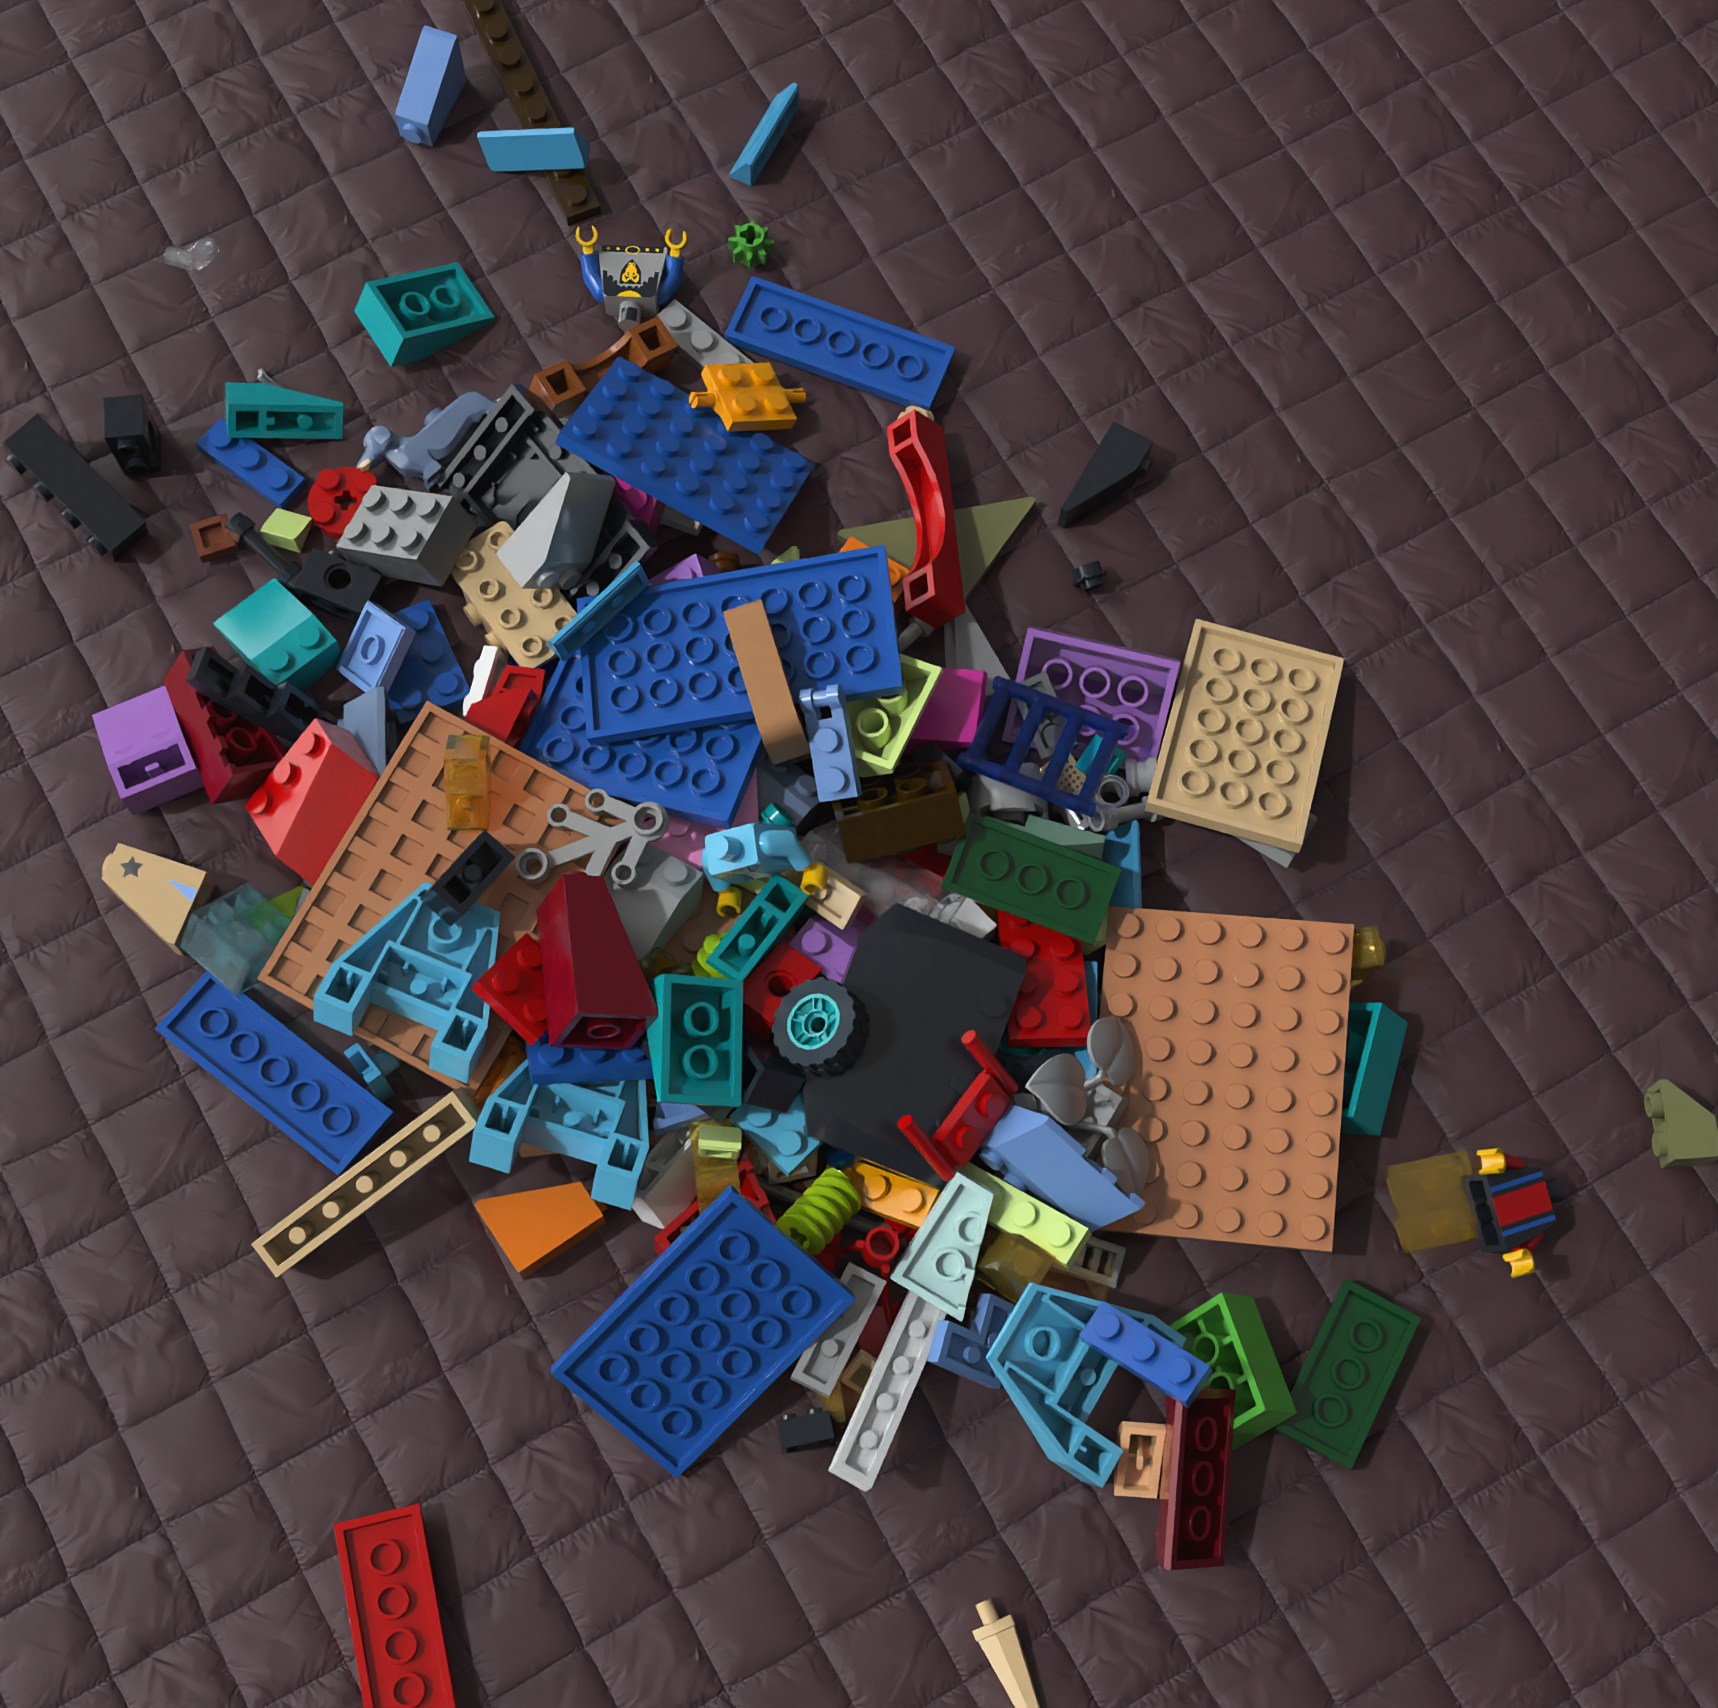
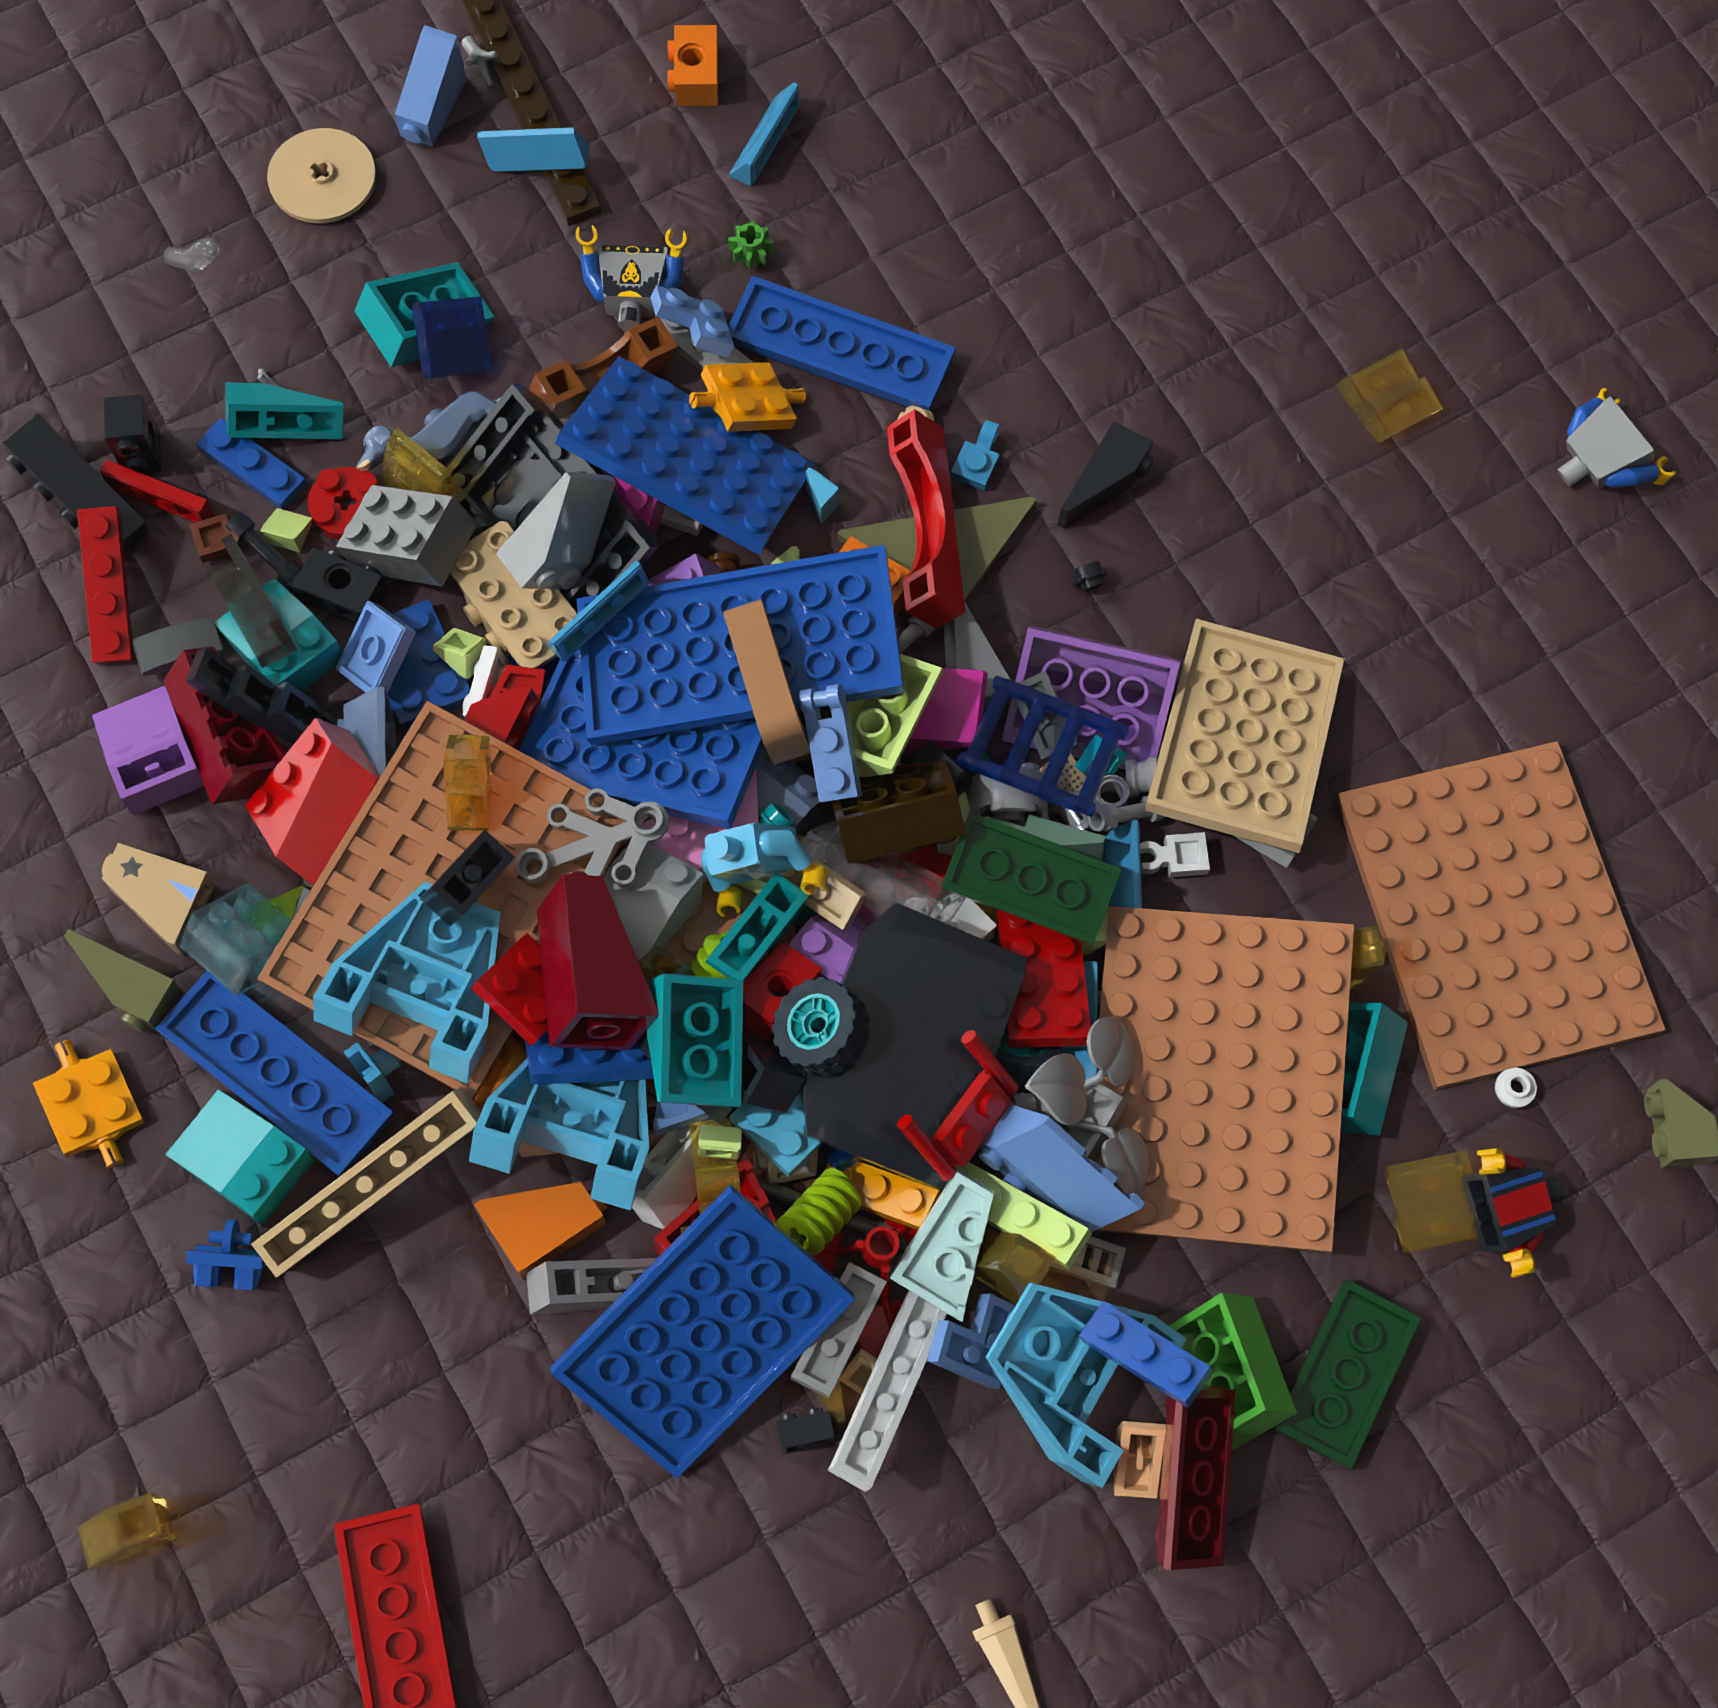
(88, 1103): none -> light orange plate
(105, 584): none -> red plate
(125, 1529): none -> clear yellow slope
(133, 989): none -> olive slope
(156, 493): none -> red tile
(162, 647): none -> dark grey slope
(210, 1259): none -> blue hips
(241, 1156): none -> slope
(251, 607): none -> clear smoke fence
(326, 198): none -> tan piece
(413, 468): none -> clear yellow slope
(452, 337): none -> clear blue tile
(460, 650): none -> yellowish green slope
(478, 57): none -> light grey bar
(581, 1284): none -> light grey slope
(695, 65): none -> orange brick
(702, 317): none -> medium blue plate
(821, 493): none -> medium azure slope
(977, 462): none -> dark azure plate
(1181, 854): none -> white plate
(1389, 396): none -> clear yellow slope
(1498, 915): none -> nougat plate
(1510, 1097): none -> white plate
(1609, 448): none -> light grey torso

